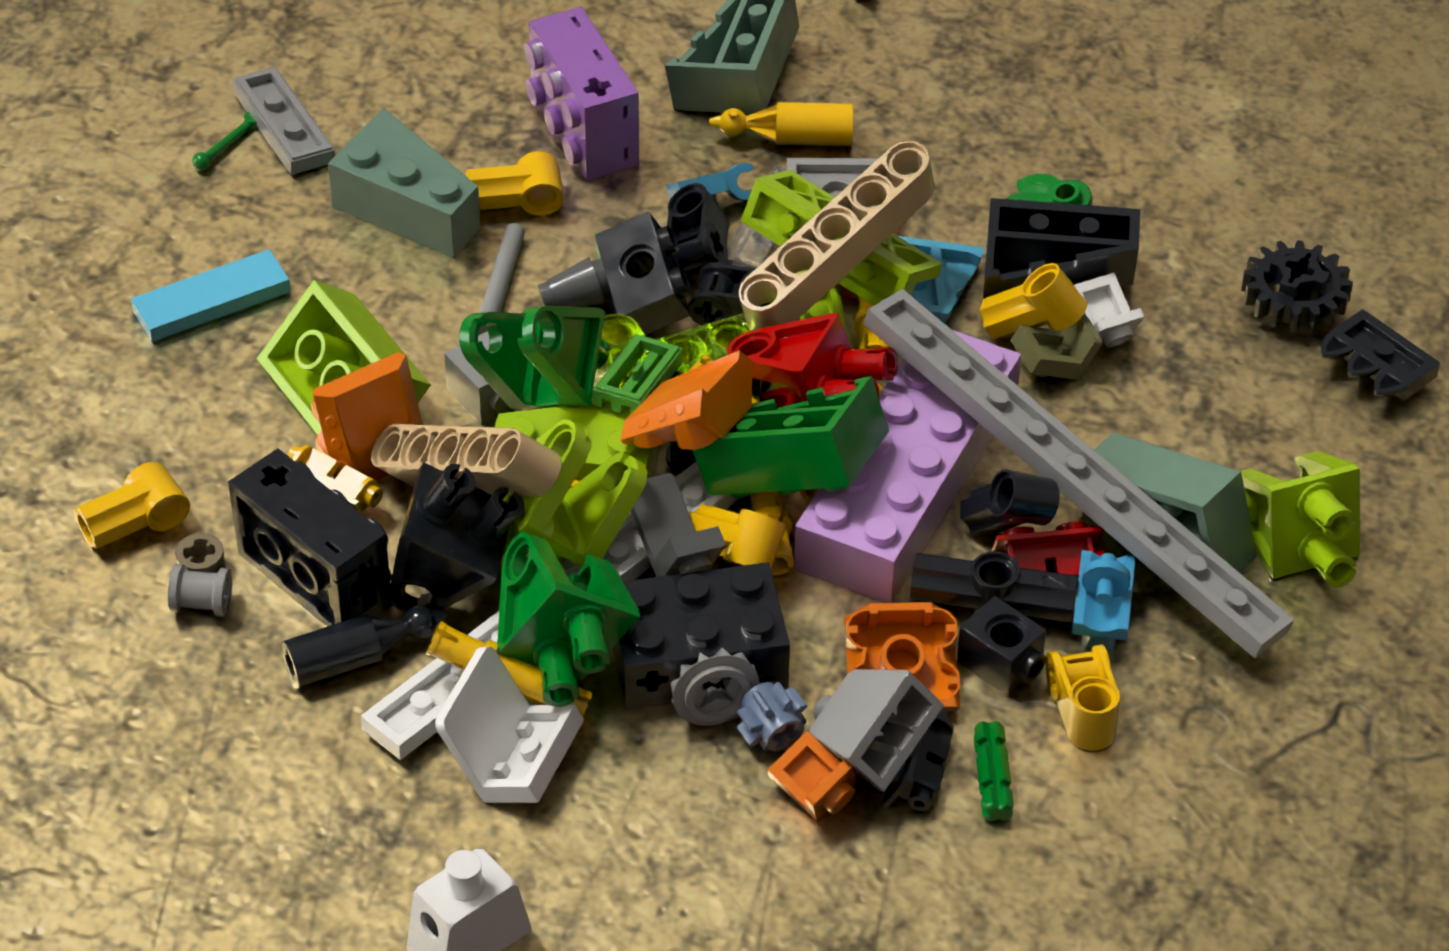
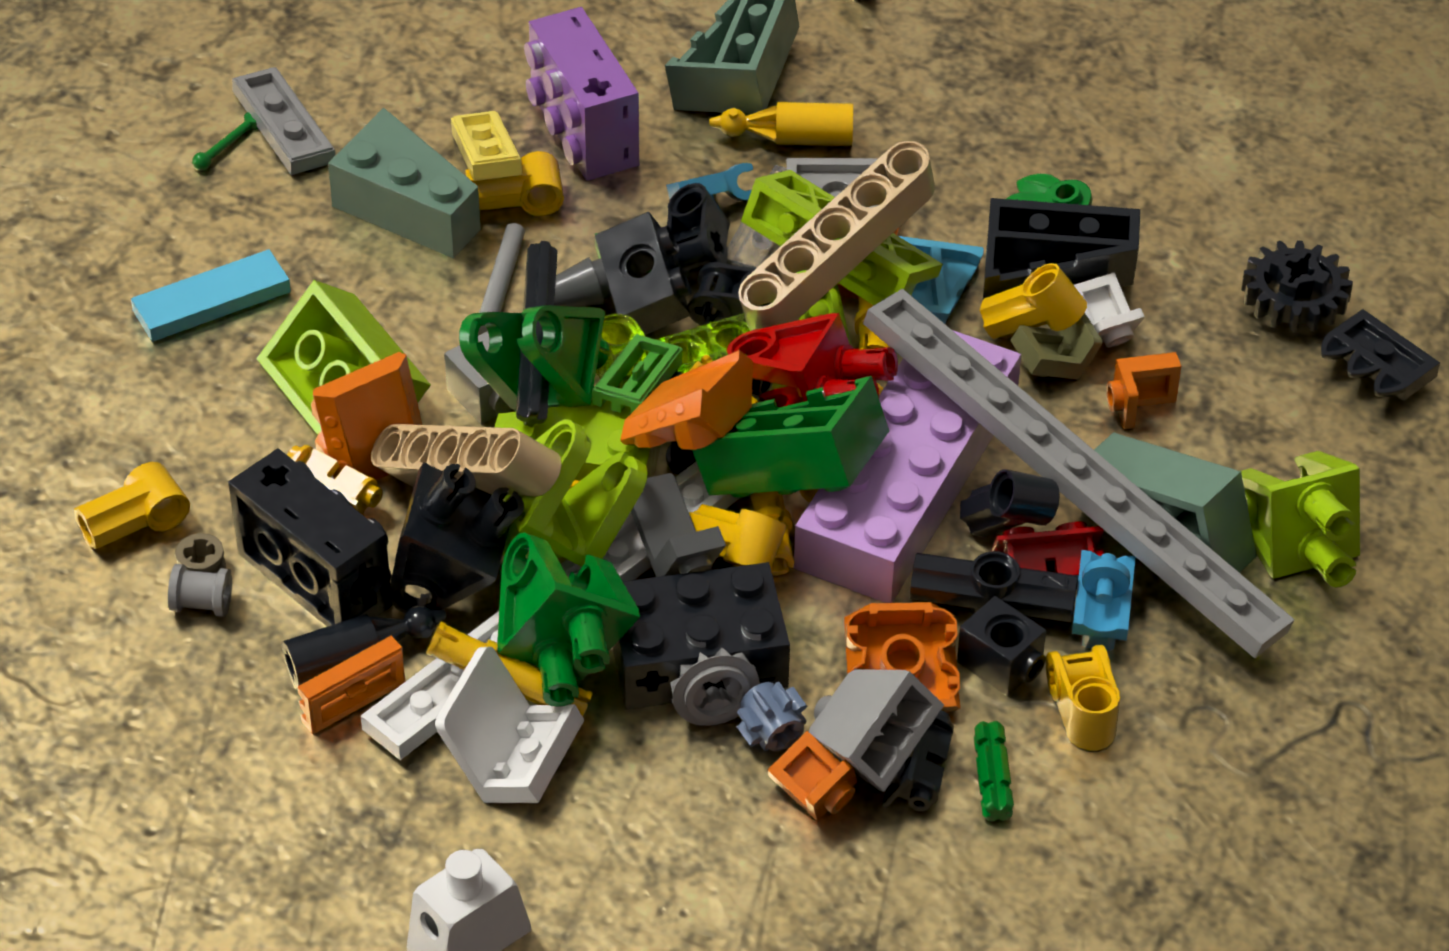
(351, 684): none -> orange tile
(486, 146): none -> light yellow tile
(538, 291): none -> black axle
(1143, 383): none -> orange bracket

